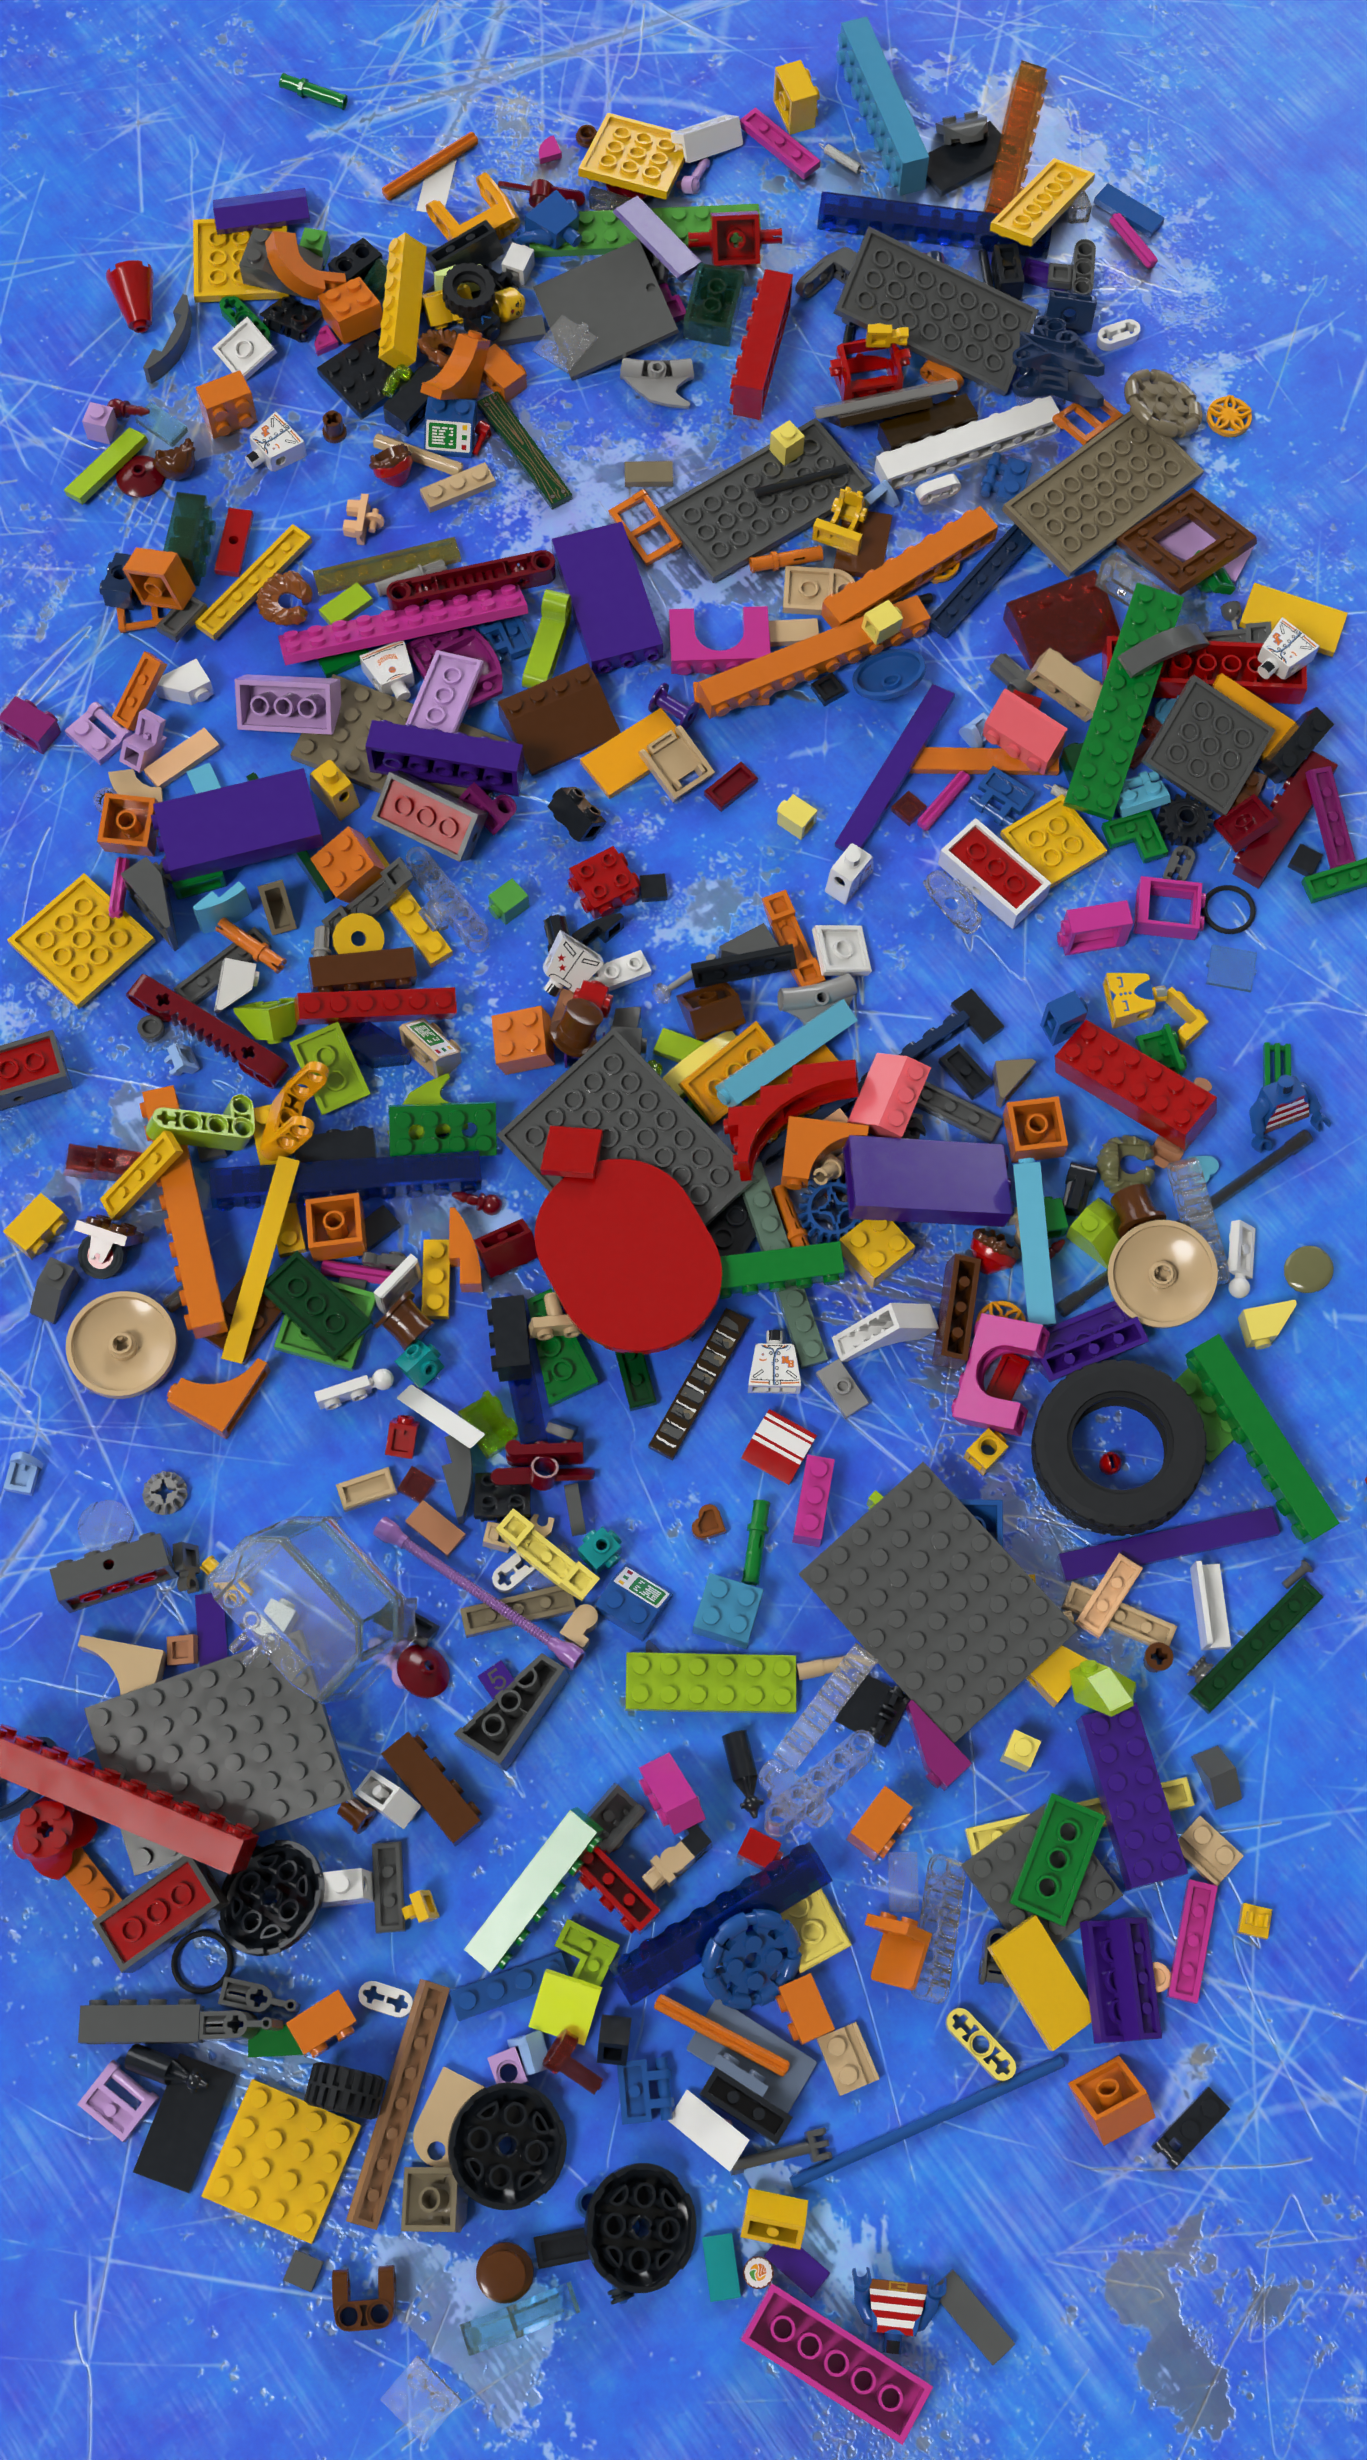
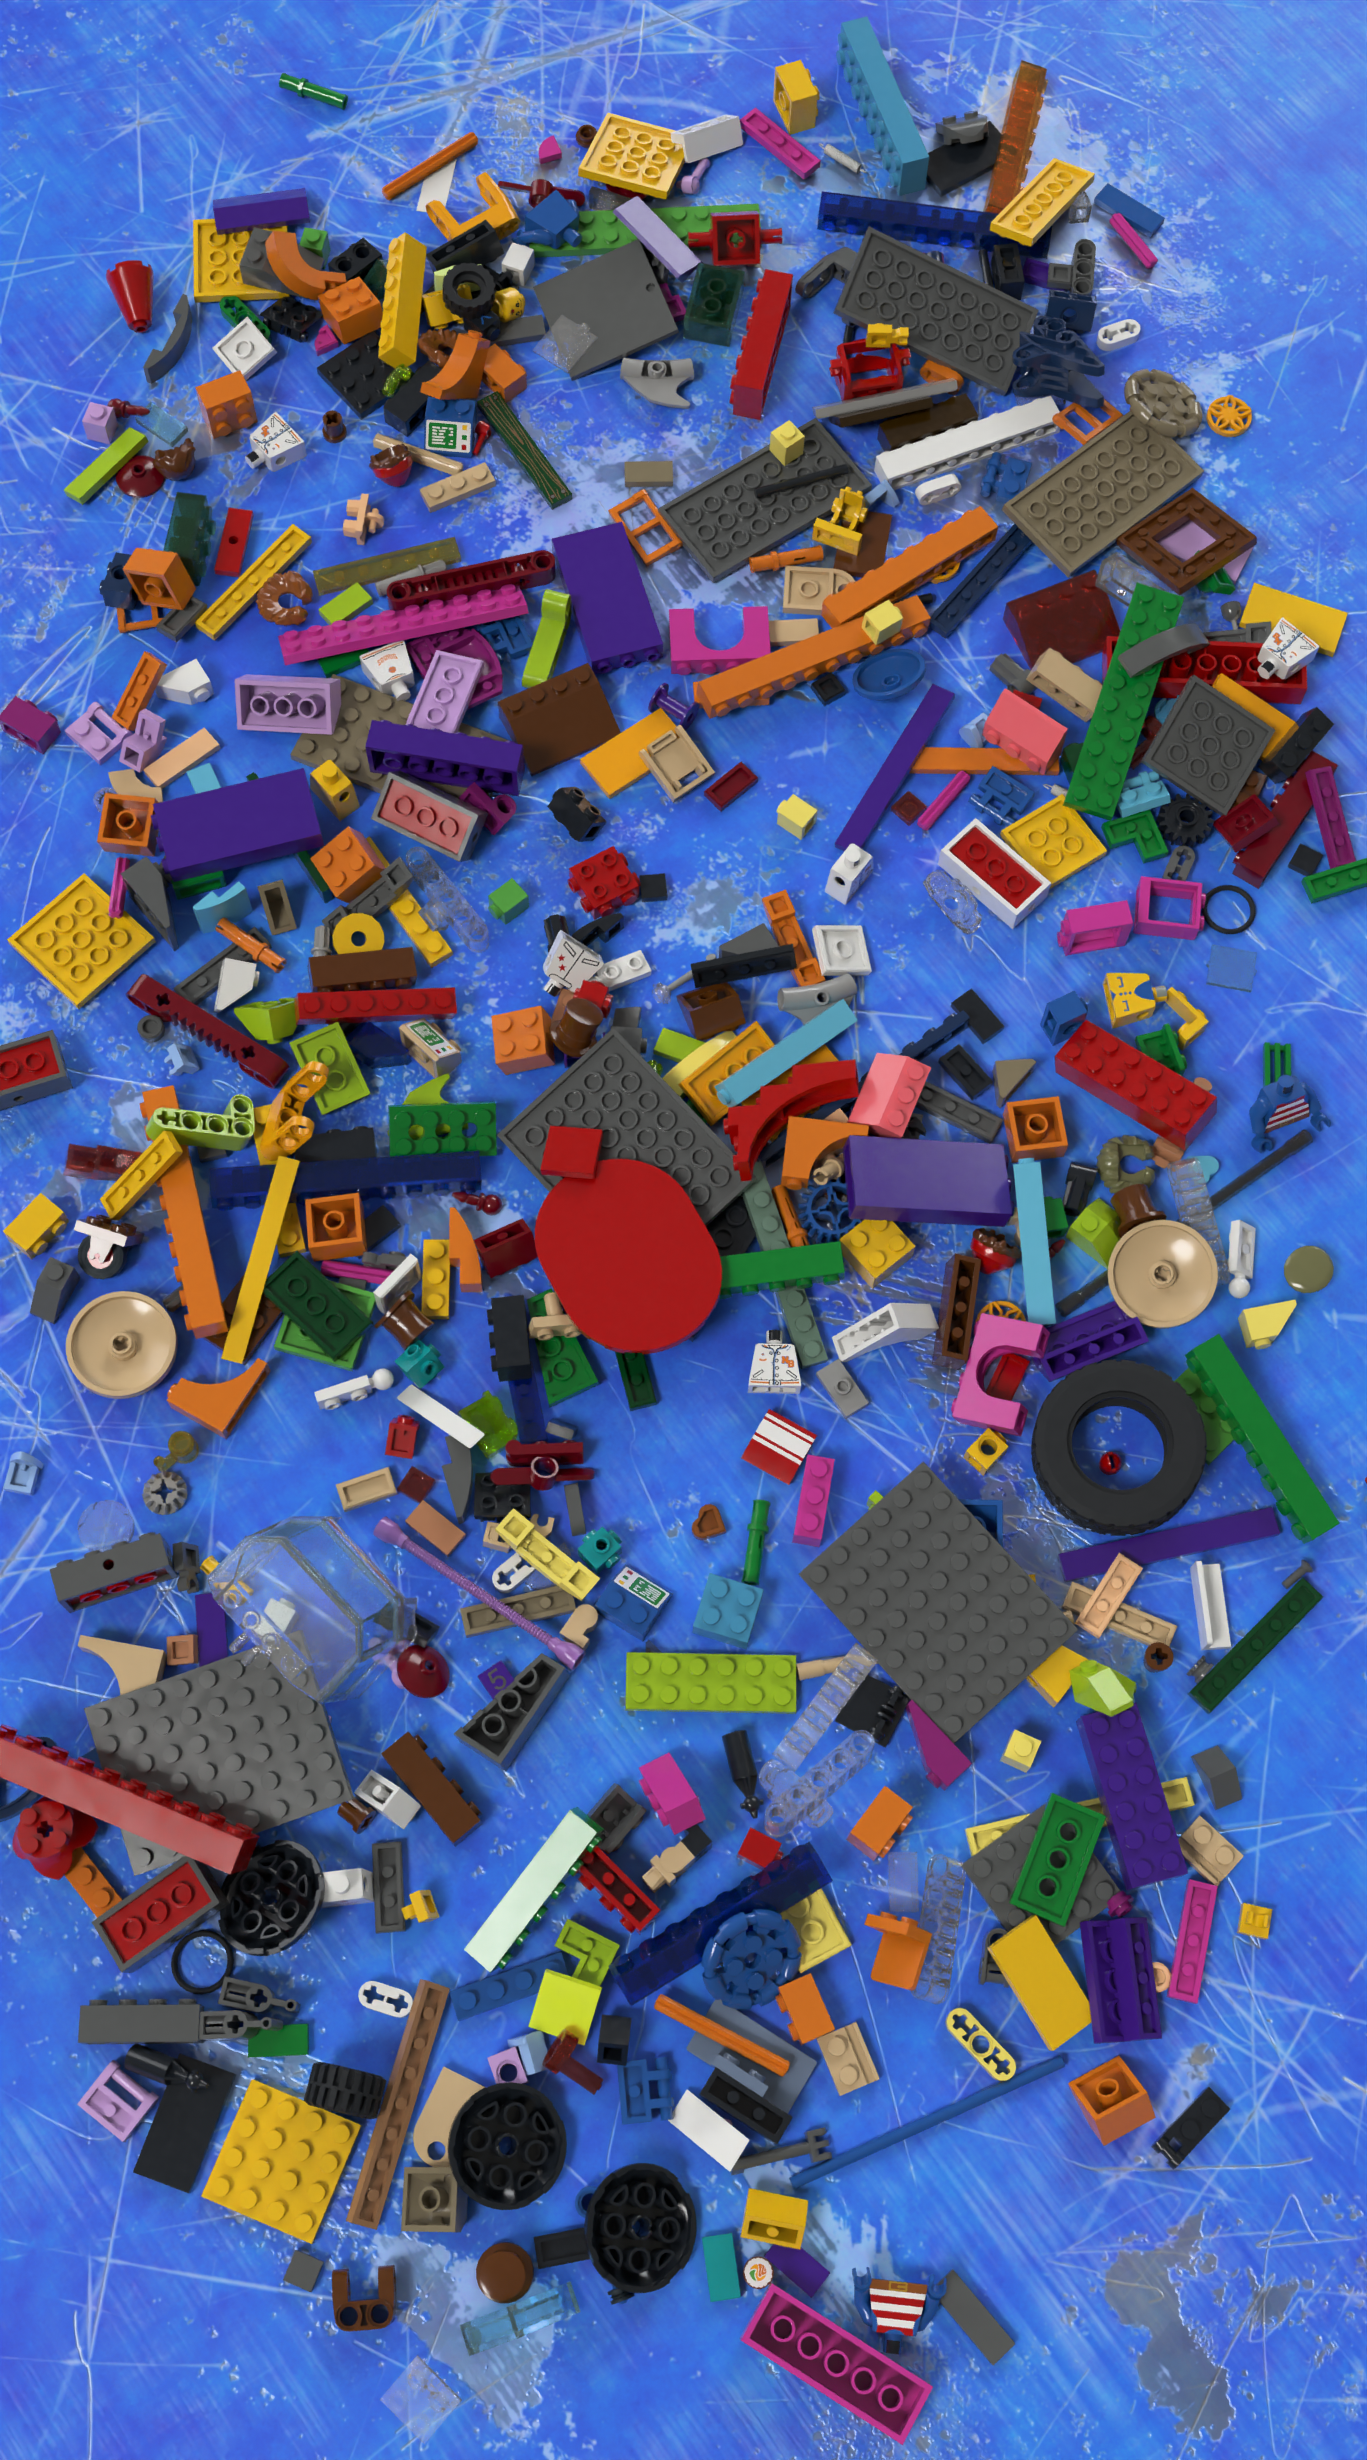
(182, 1448): none -> clear yellow piece
(321, 2024): orange brick -> none
(698, 1384): tile -> none
(1120, 1904): none -> magenta plate

